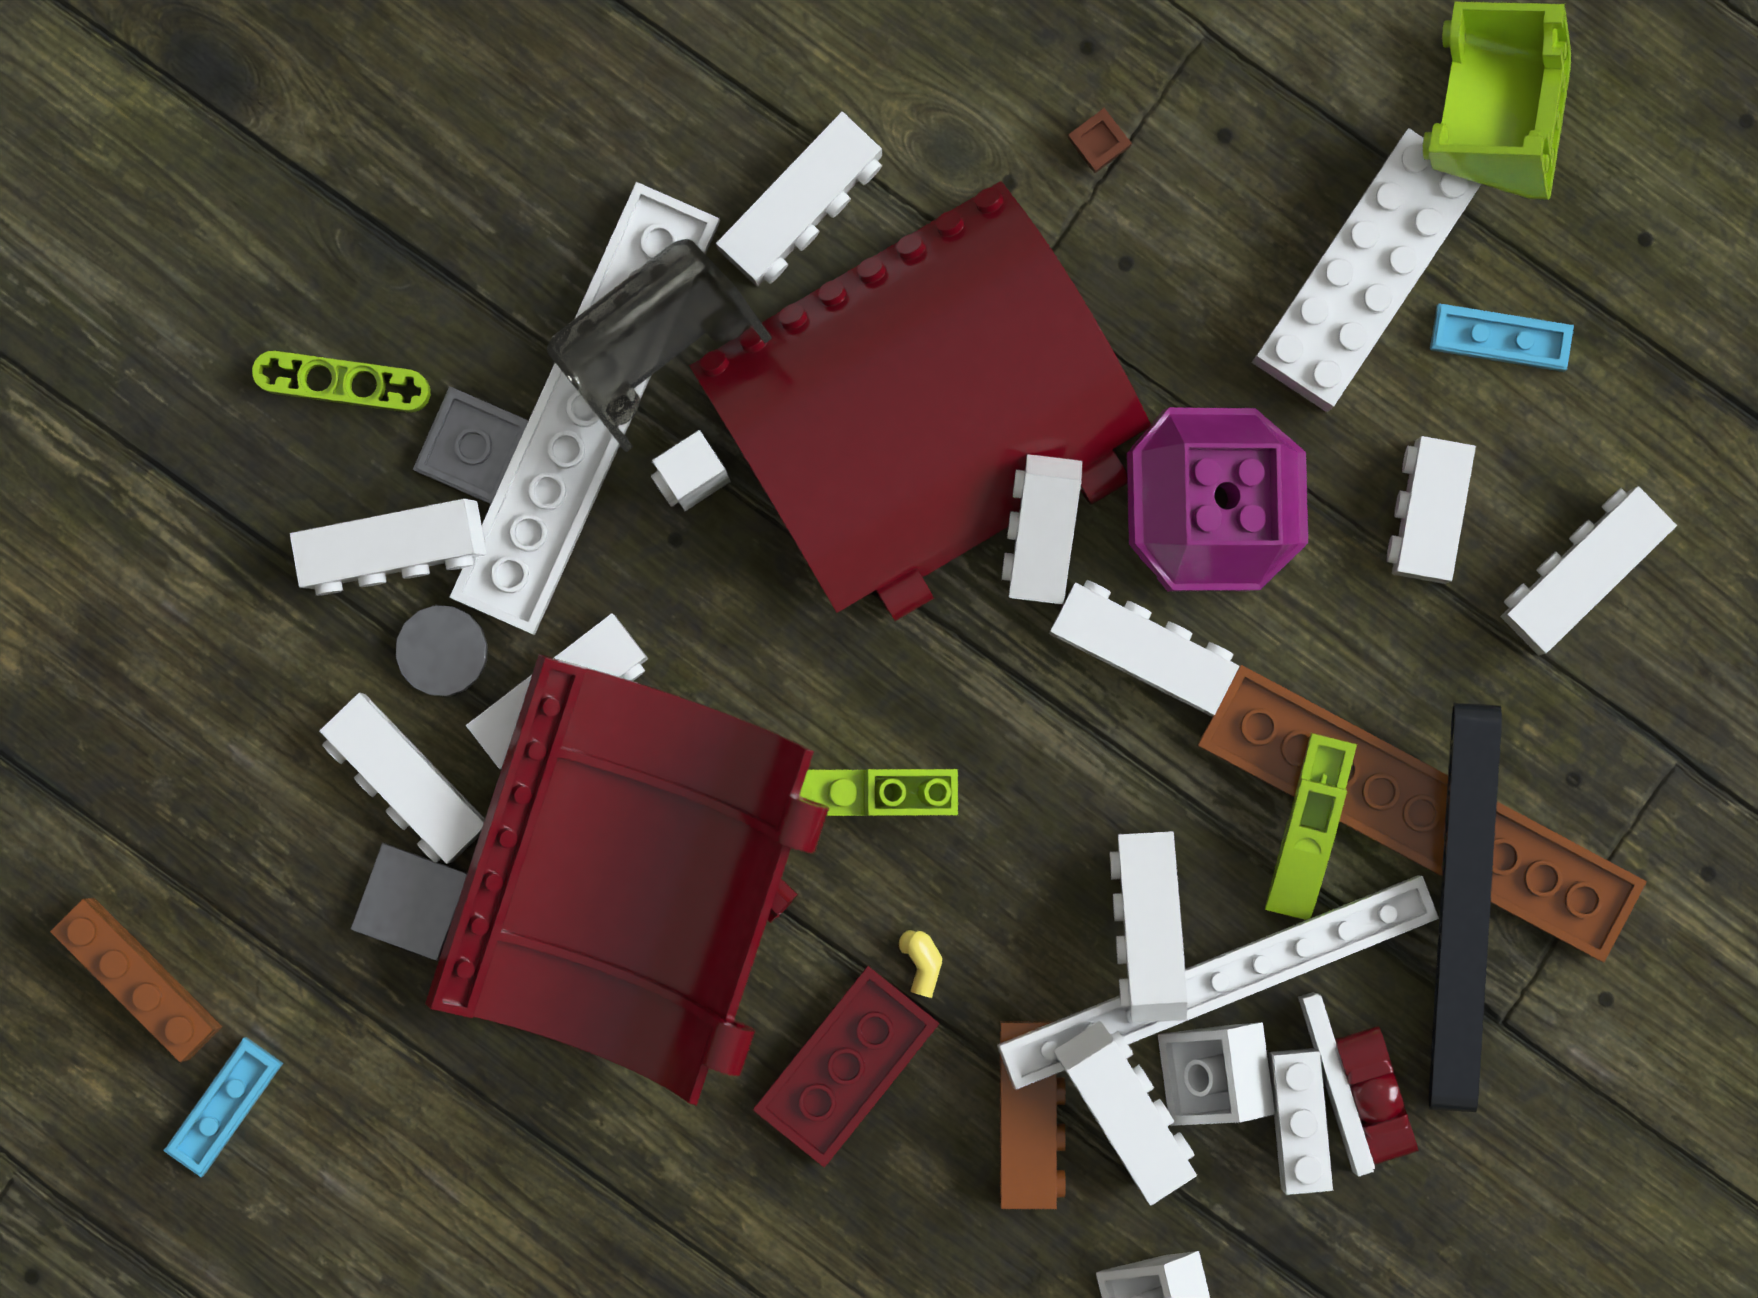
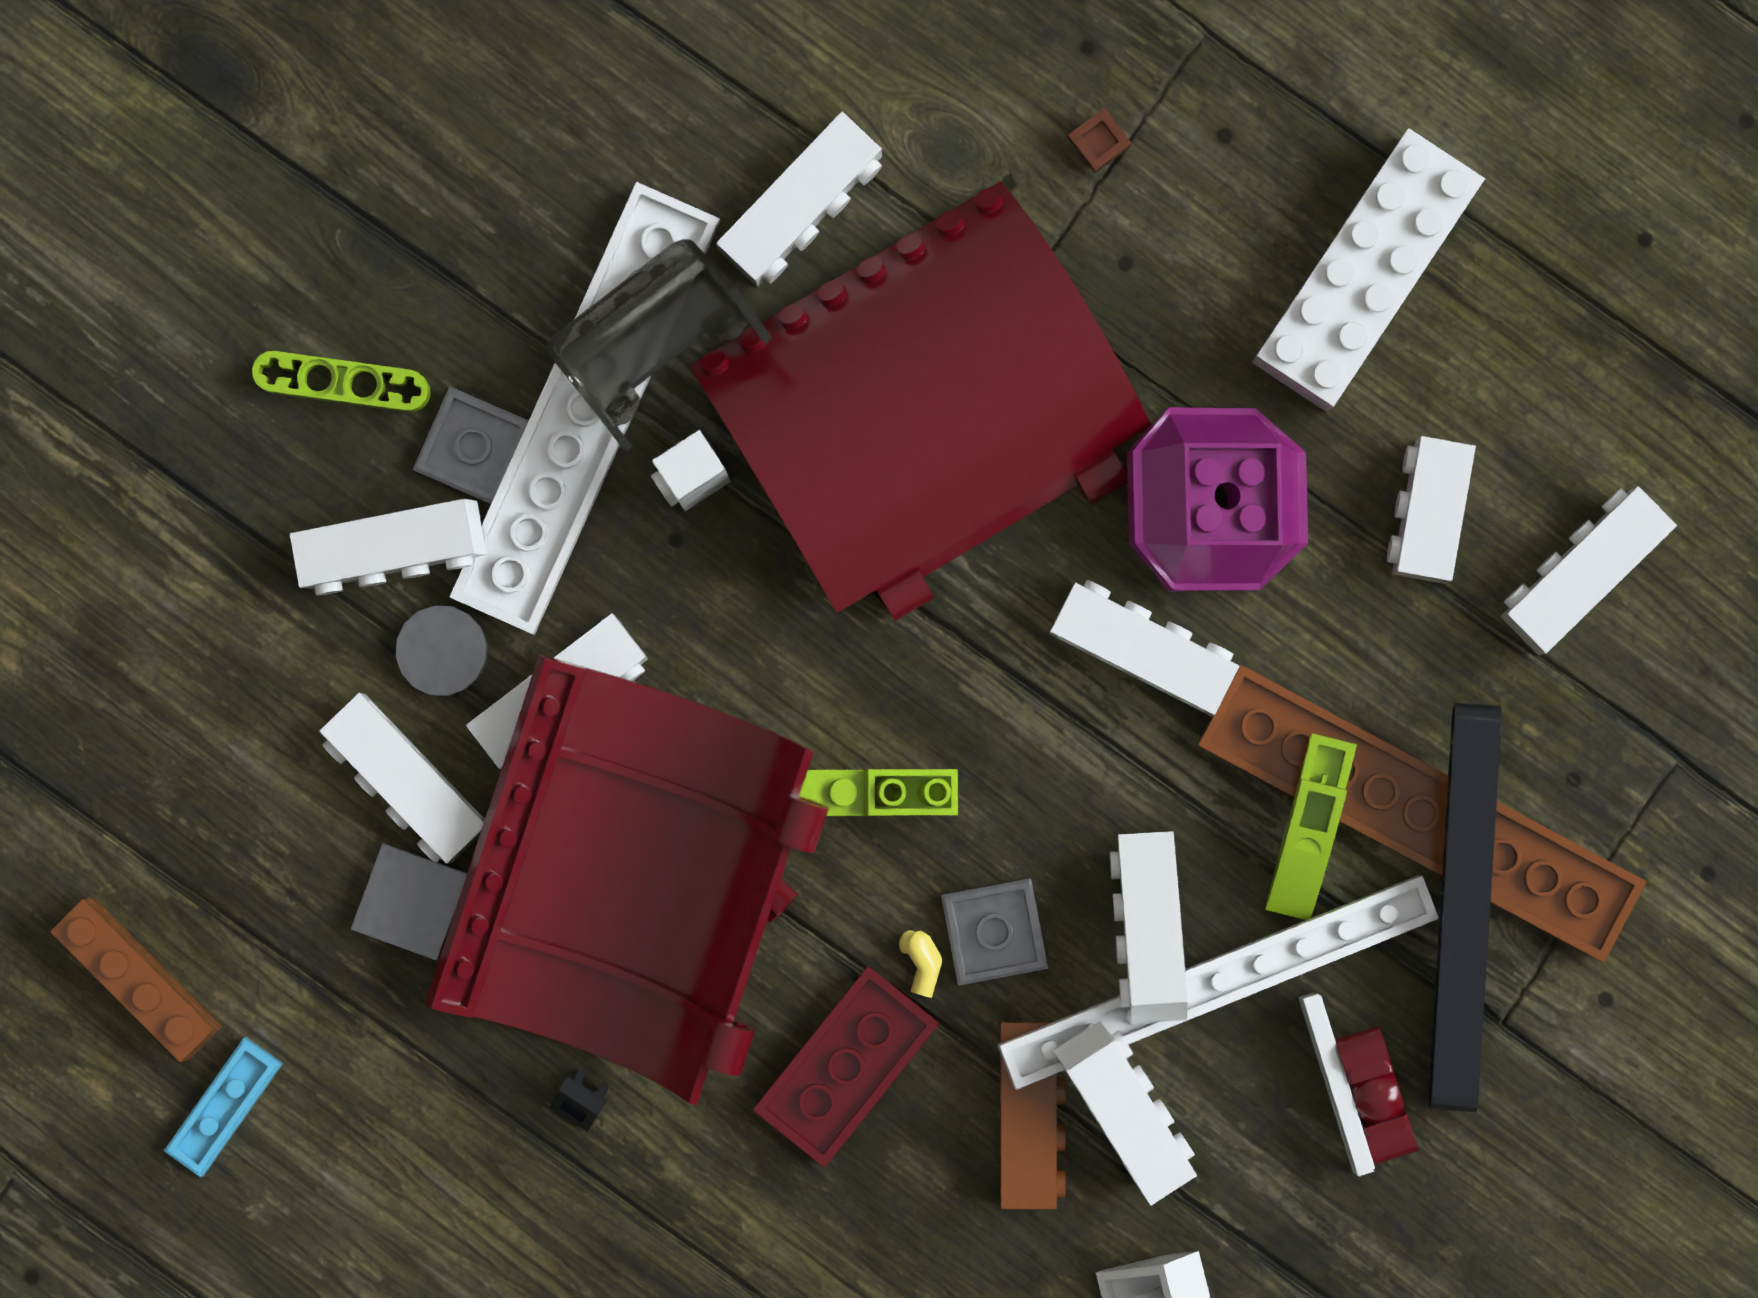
(578, 1102): none -> black tile
(994, 931): none -> flat silver tile
(1042, 528): white brick -> none
(1216, 1074): white slope -> none
(1300, 1121): white brick -> none
(1501, 337): medium azure tile -> none
(1503, 96): lime windscreen -> none

